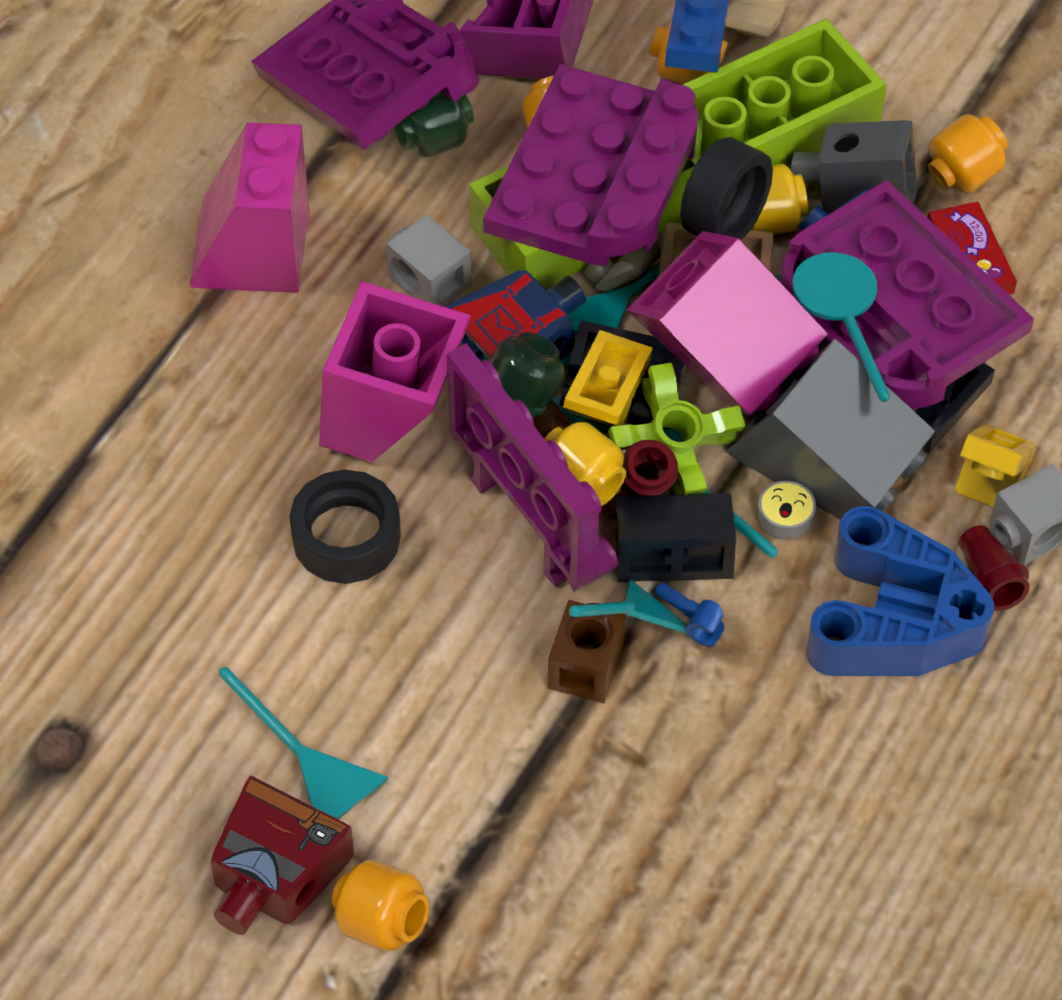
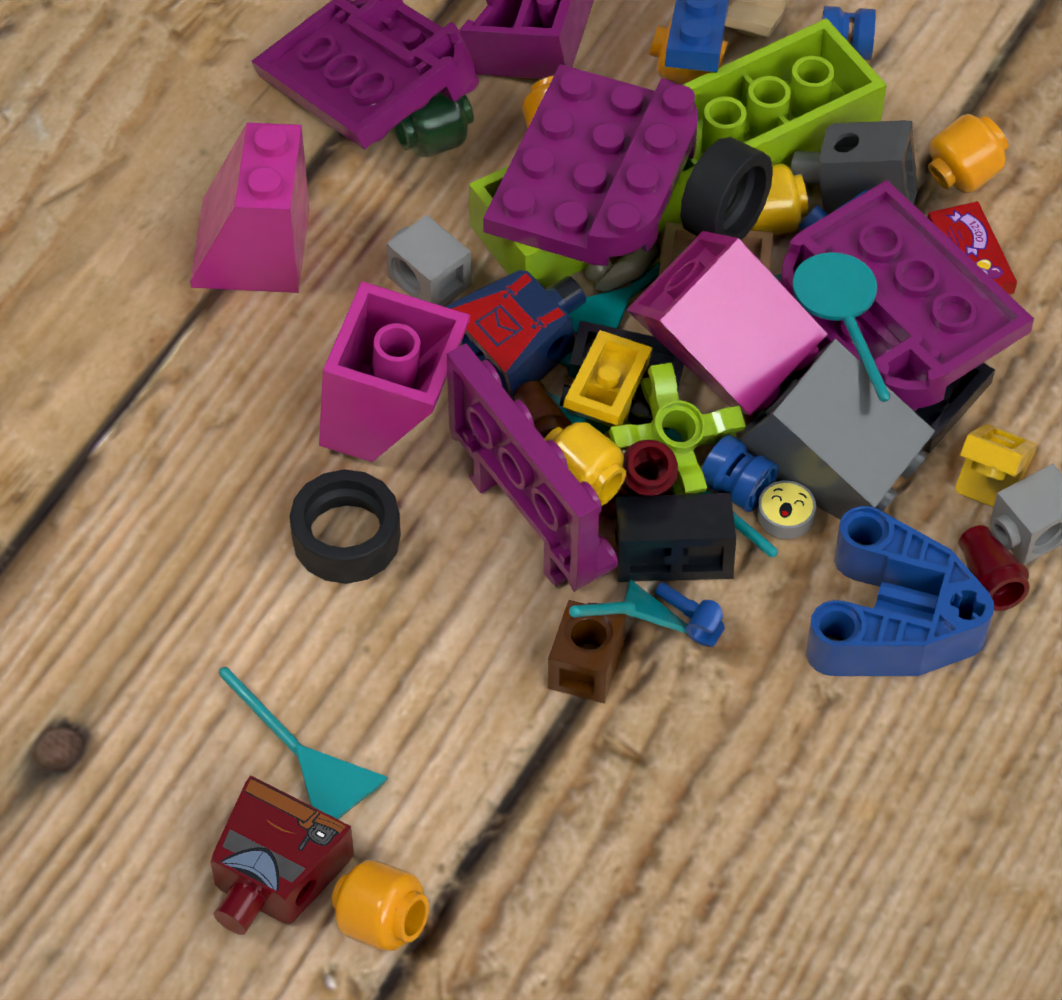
(529, 370): clear green head -> none
(738, 472): none -> blue wheel
(862, 27): none -> blue wheel

